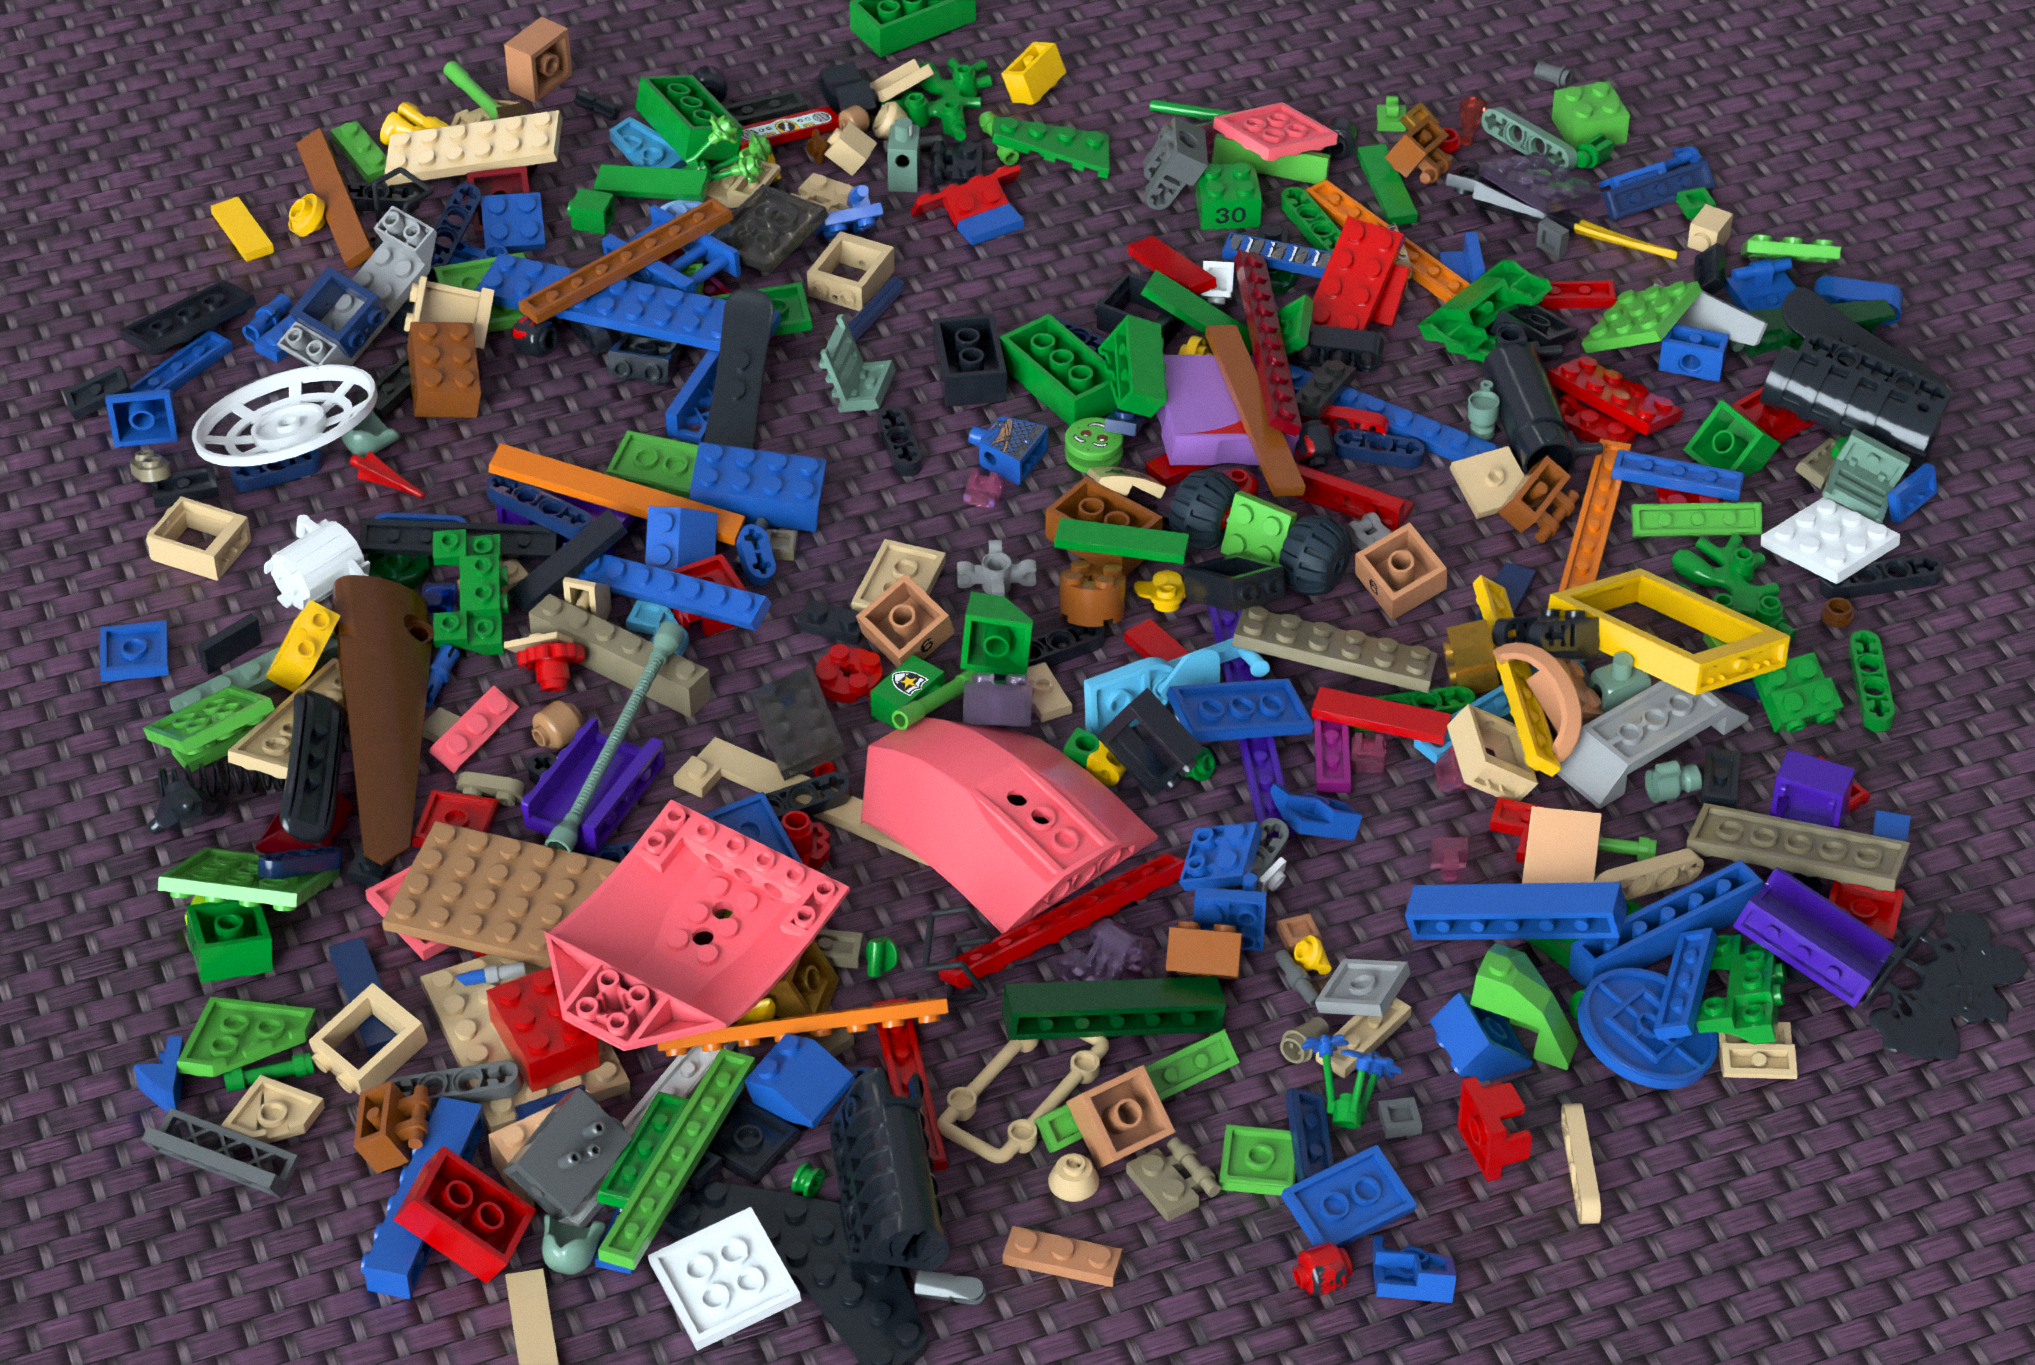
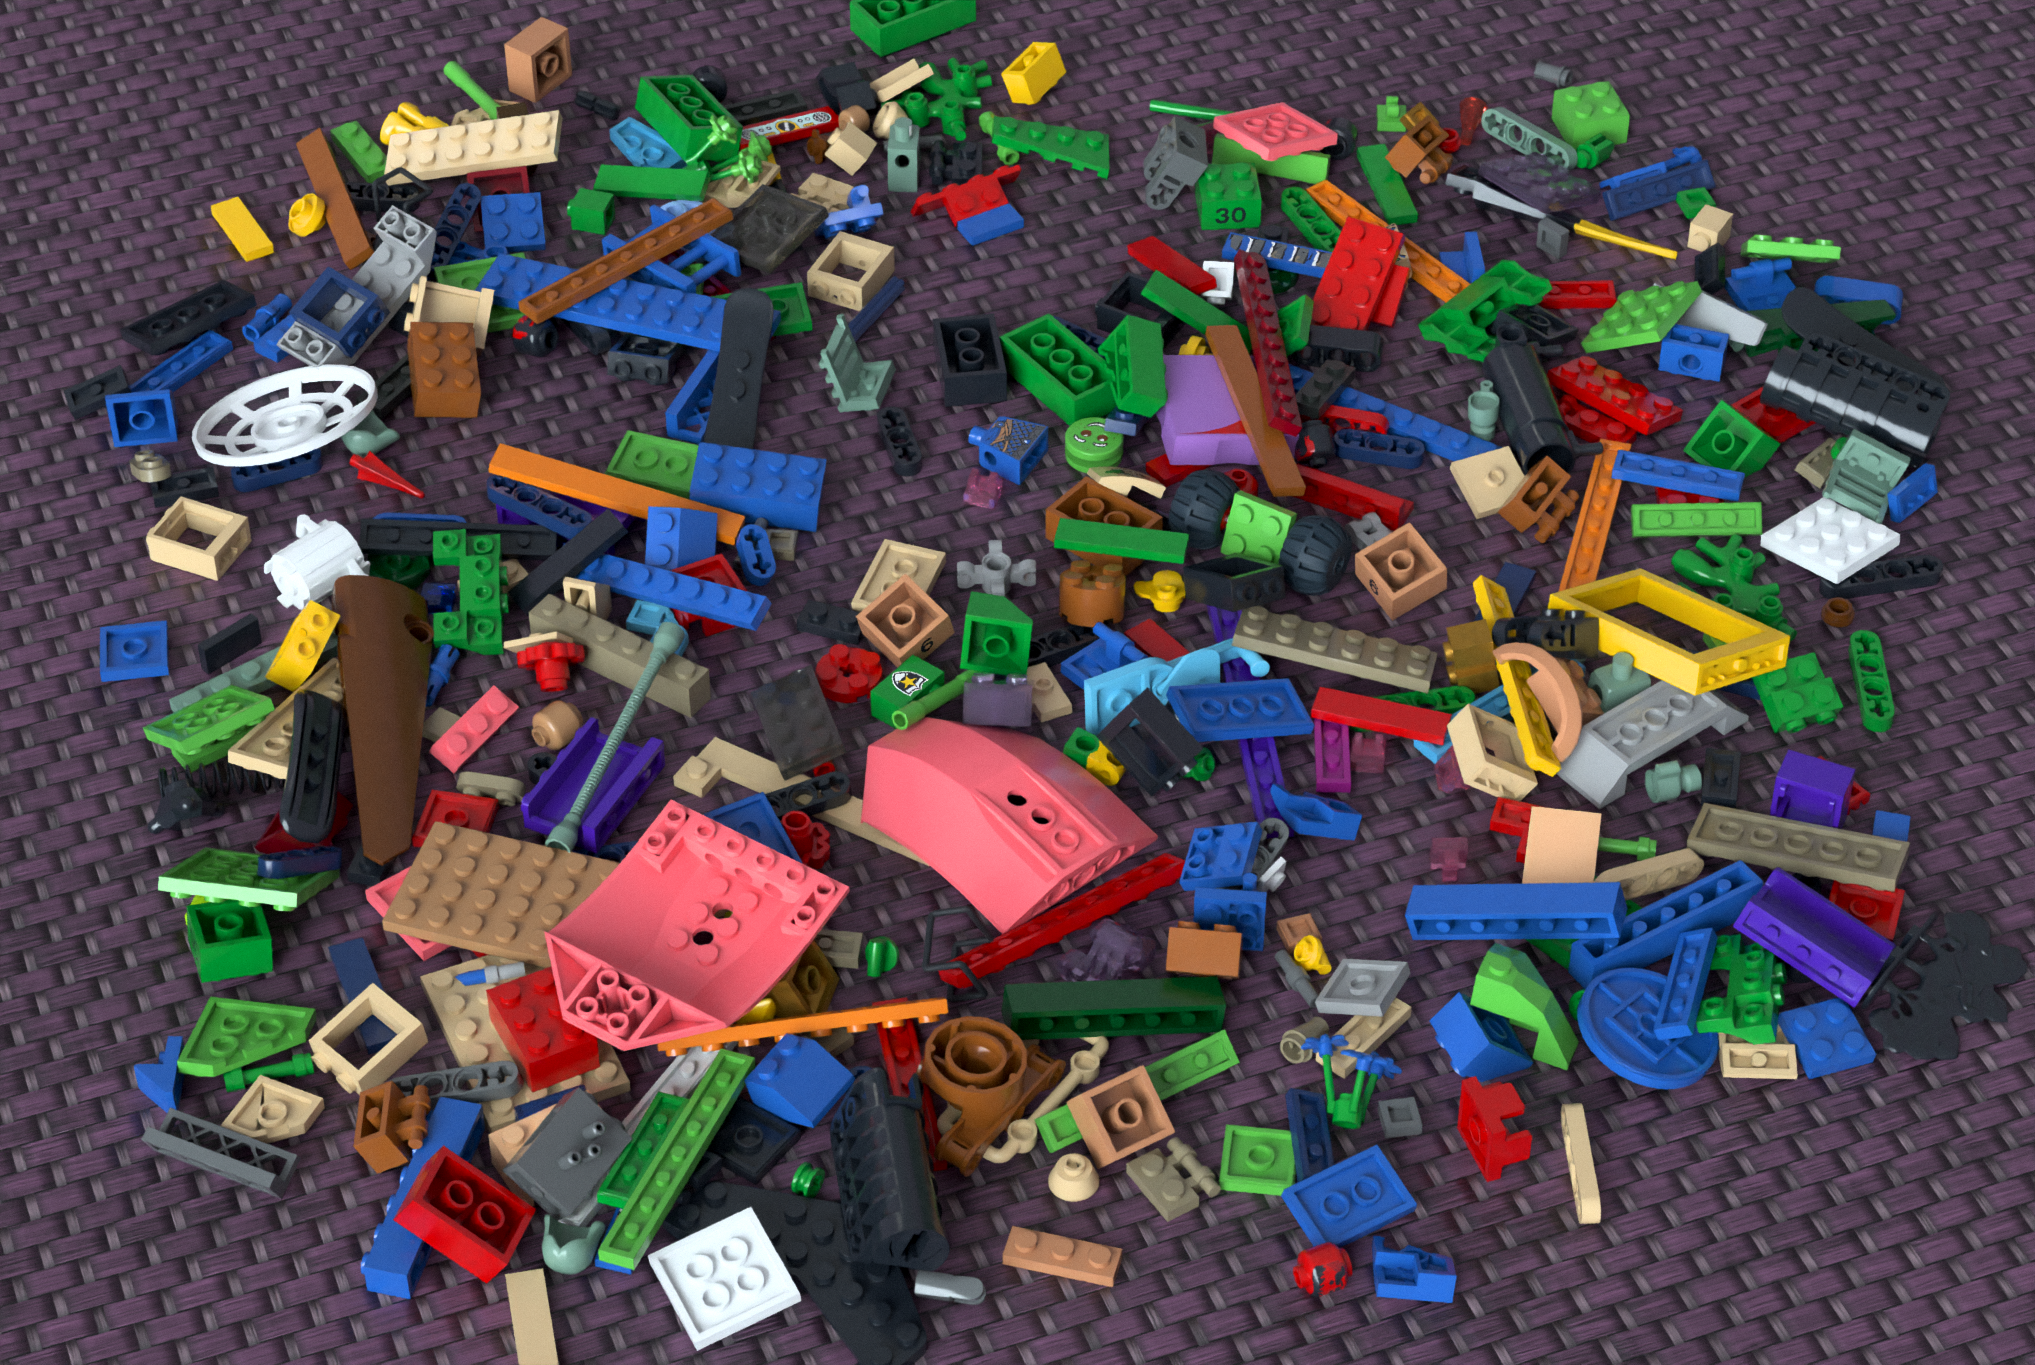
(986, 1076): none -> dark orange piece
(1101, 656): none -> blue plate
(1826, 1037): none -> blue plate

